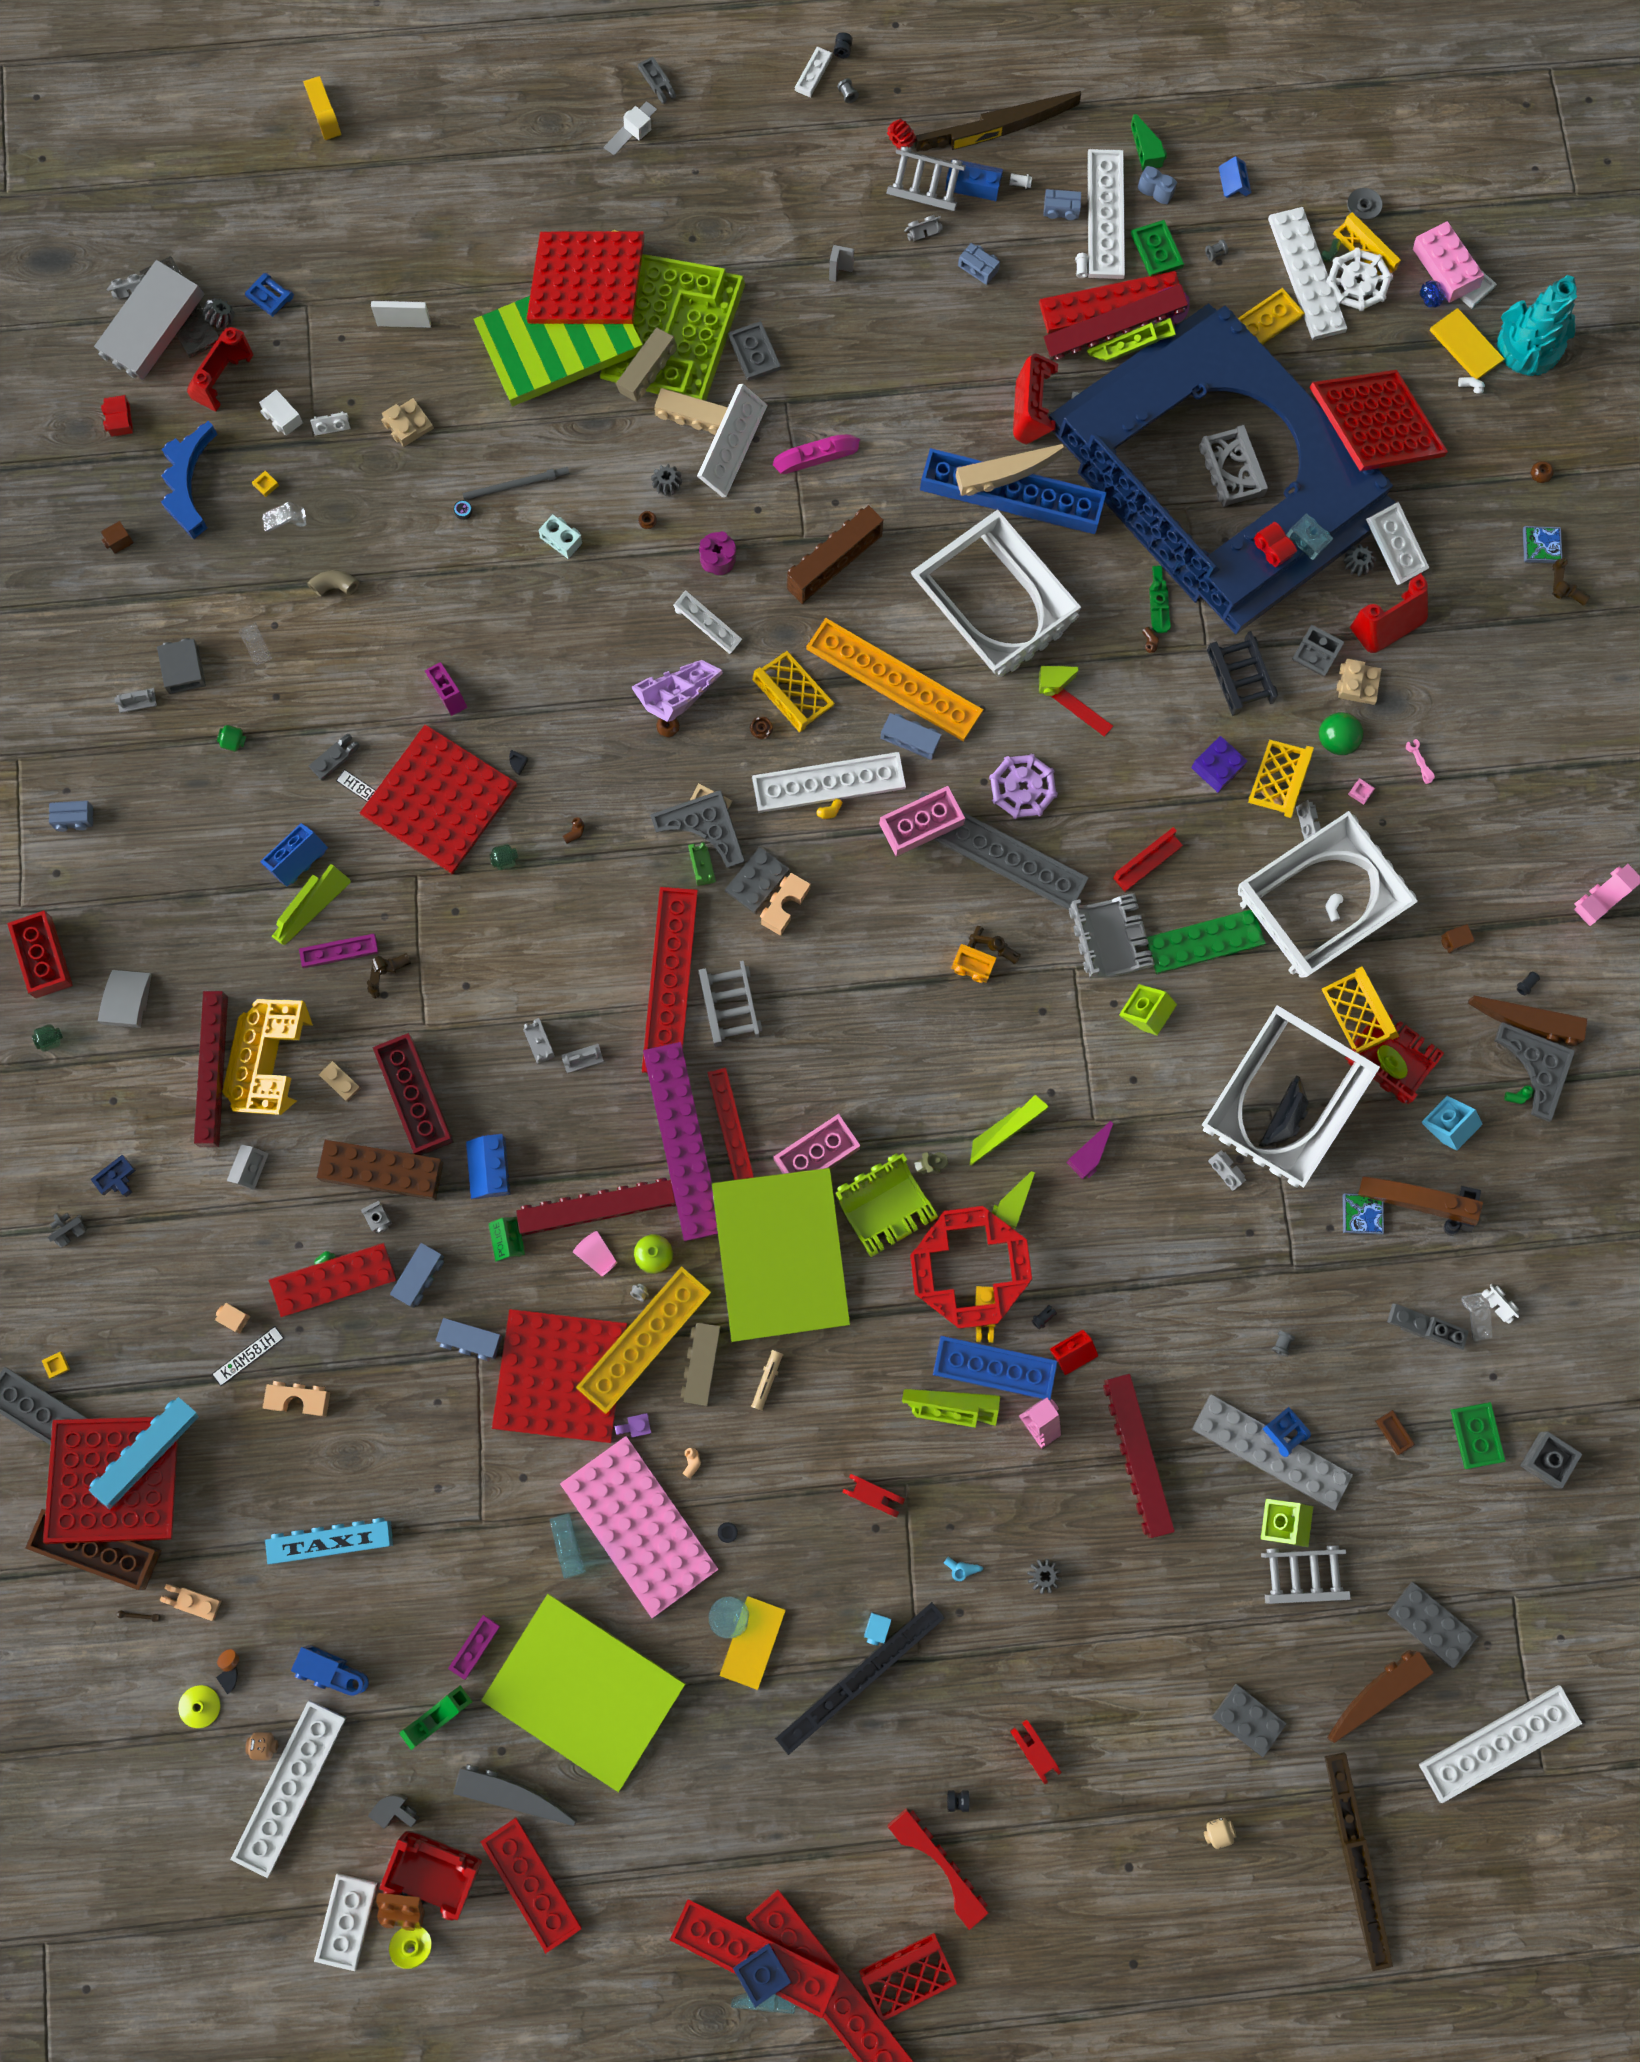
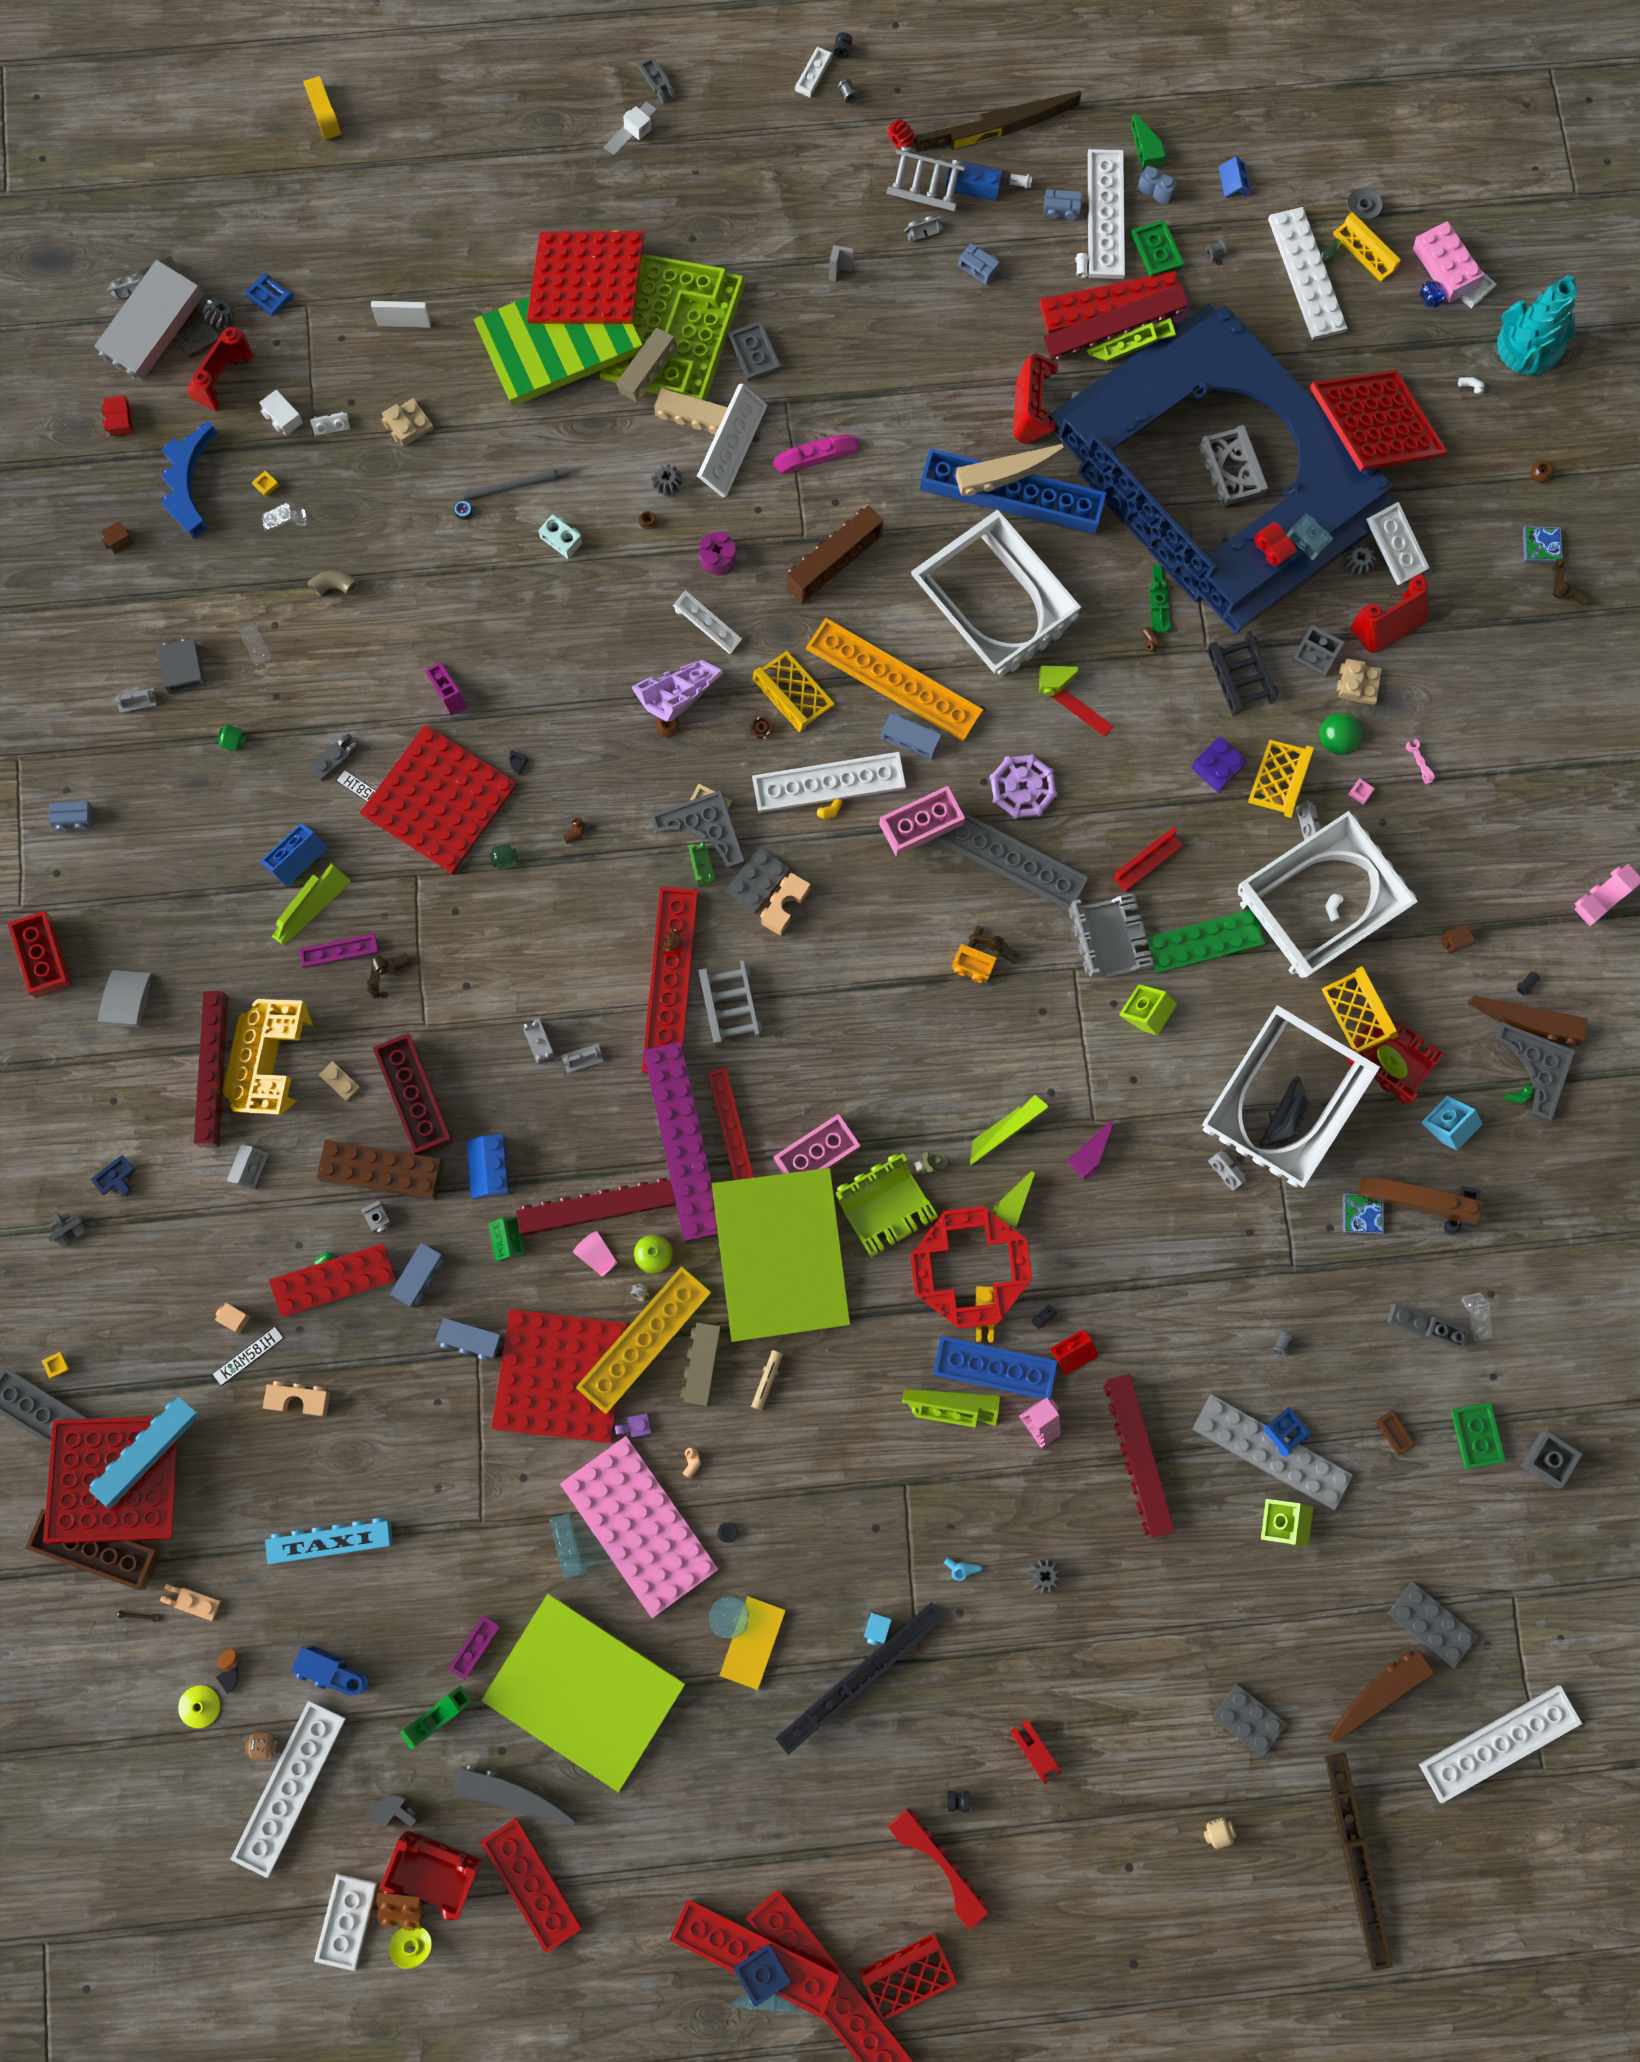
(47, 1037): clear green head -> none
(672, 941): none -> reddish brown plate
(873, 1495): red piece -> none
(1272, 316): yellow tile -> none
(1296, 1592): light grey fence -> none
(1366, 272): white plate -> none
(1466, 344): yellow tile -> none
(1506, 1308): white hinge -> none

